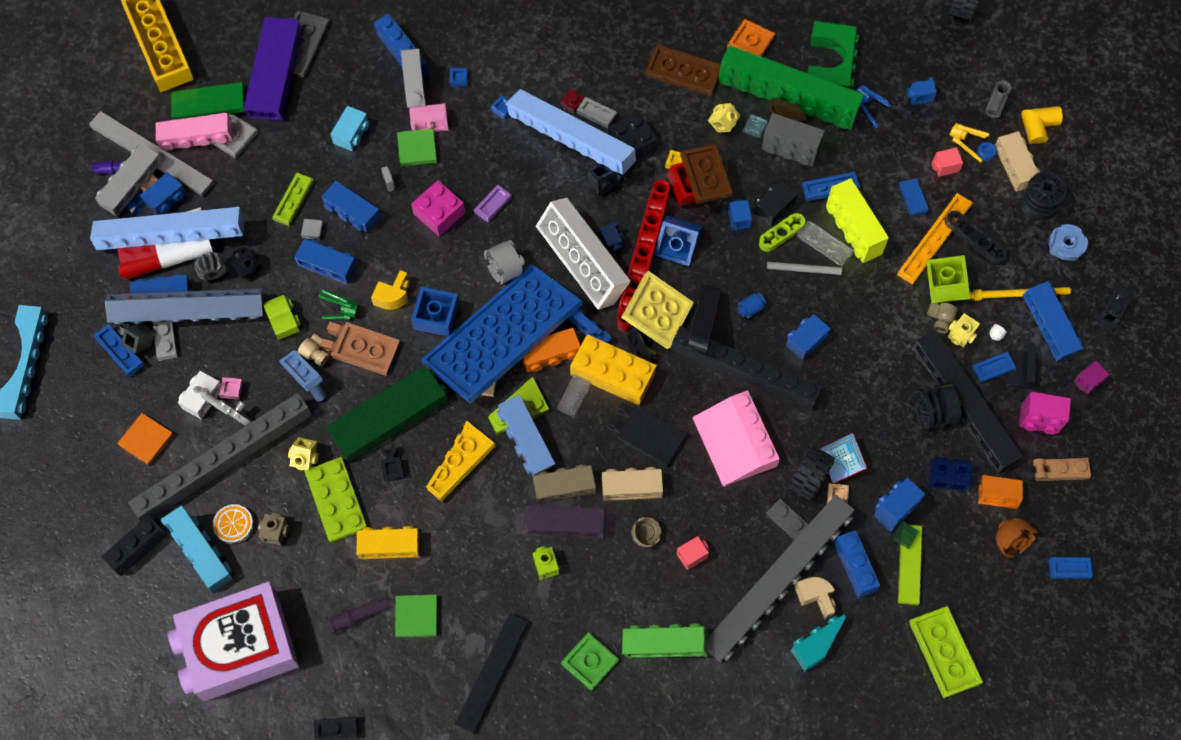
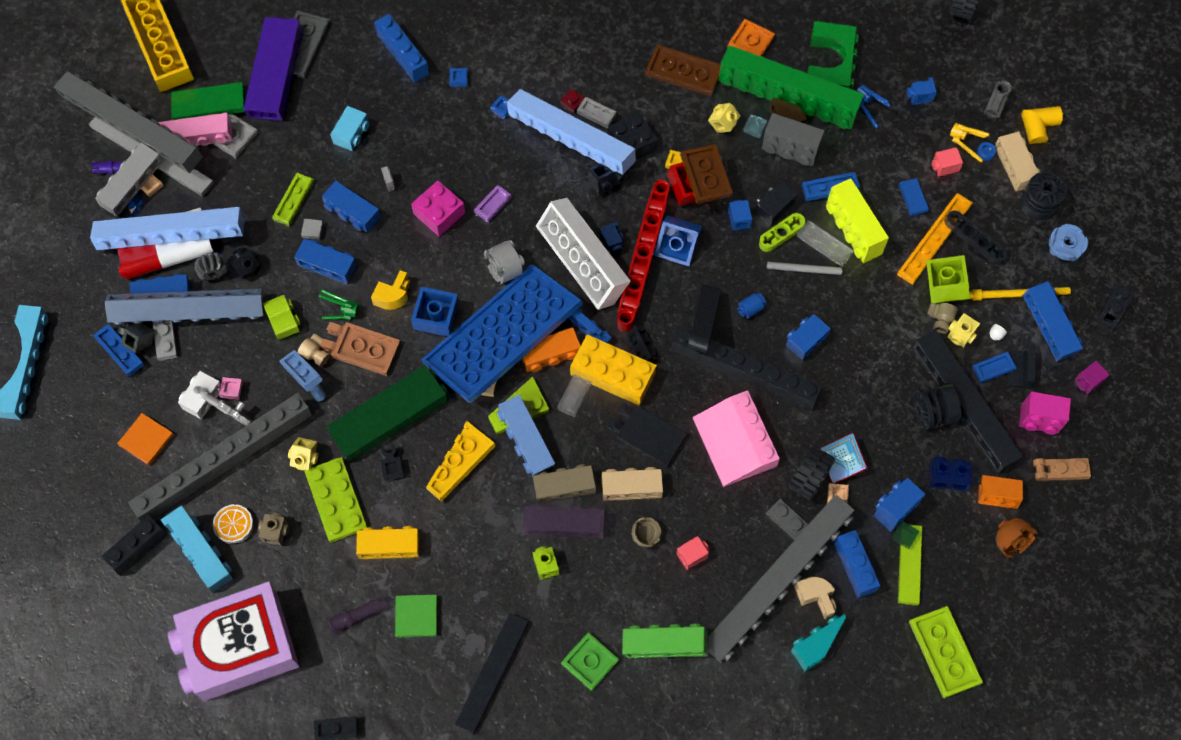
(127, 121): none -> dark grey brick
(163, 194): blue brick -> none
(413, 78): light grey slope -> none
(416, 147): bright green tile -> none
(429, 117): bright pink hinge -> none
(657, 309): light yellow plate -> none
(1070, 567): blue tile -> none

